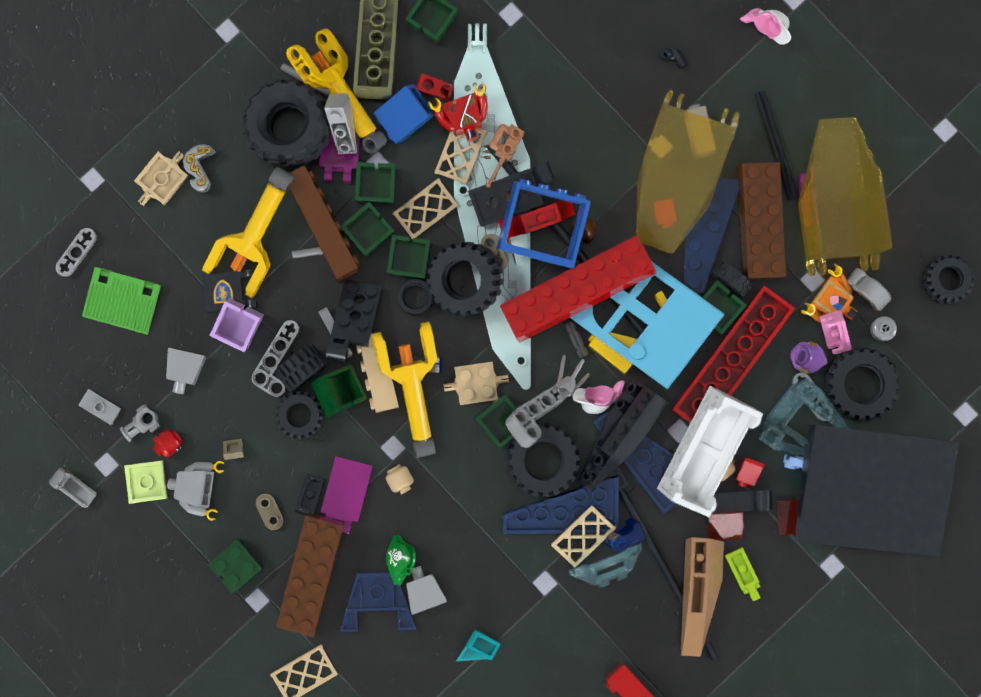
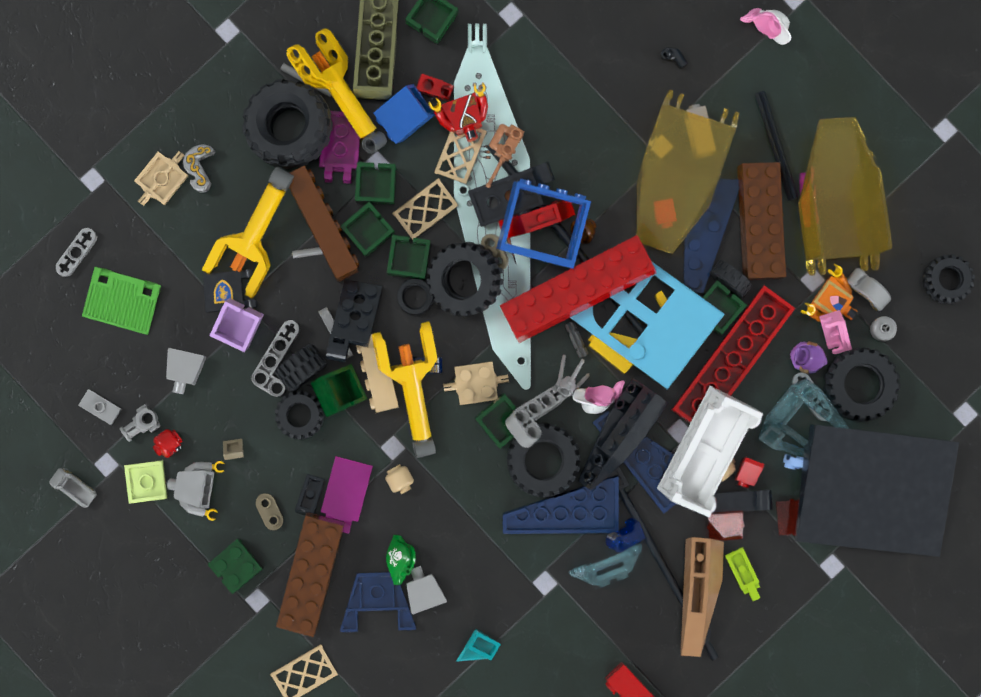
(341, 122): light grey slope -> none
(581, 521): tan window -> none

